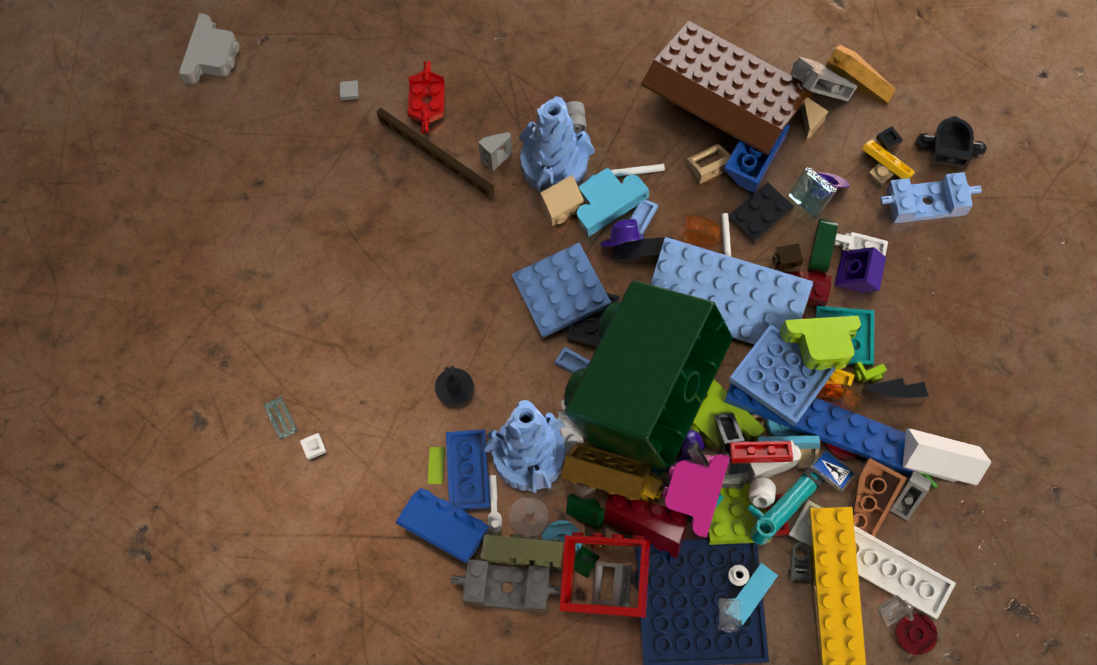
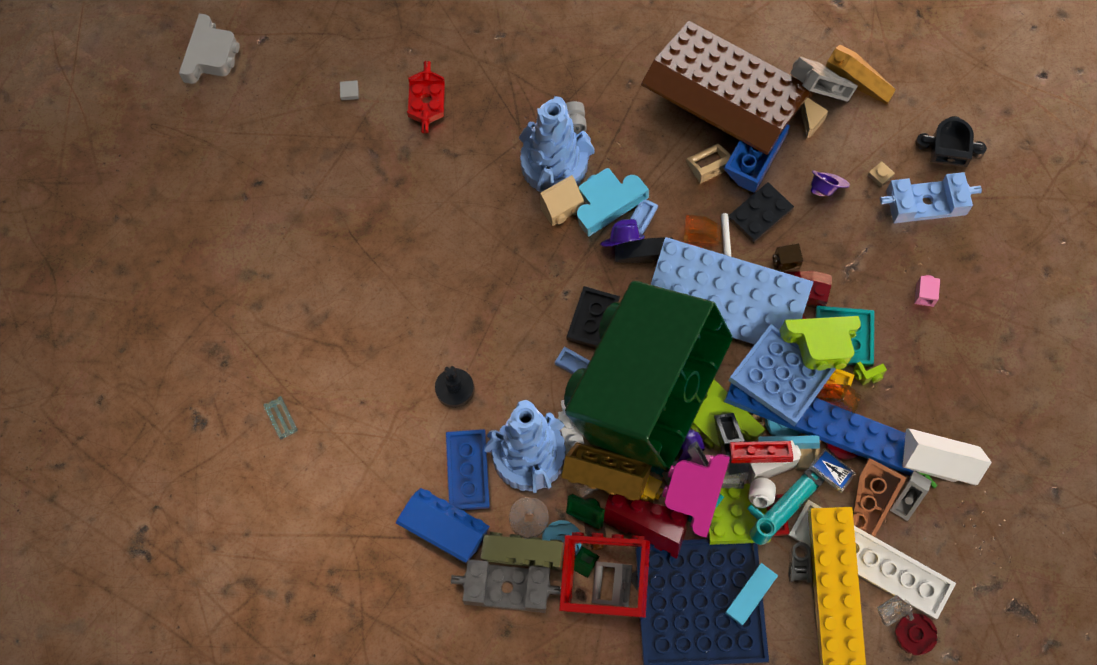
(313, 446): white plate -> none
(436, 153): dark brown tile -> none
(436, 465): lime sticker -> none
(488, 149): light grey tile -> none
(494, 517): white piece -> none
(561, 290): medium blue plate -> none
(638, 170): white bar -> none
(729, 615): clear bracket -> none
(732, 575): white plate -> none
(812, 192): clear light blue plate -> none
(823, 245): dark green beam -> none
(859, 241): white hinge -> none
(861, 270): dark purple slope -> none
(888, 160): yellow tile -> none
(889, 138): black plate -> none
(896, 392): black slope -> none
(927, 290): none -> bright pink brick

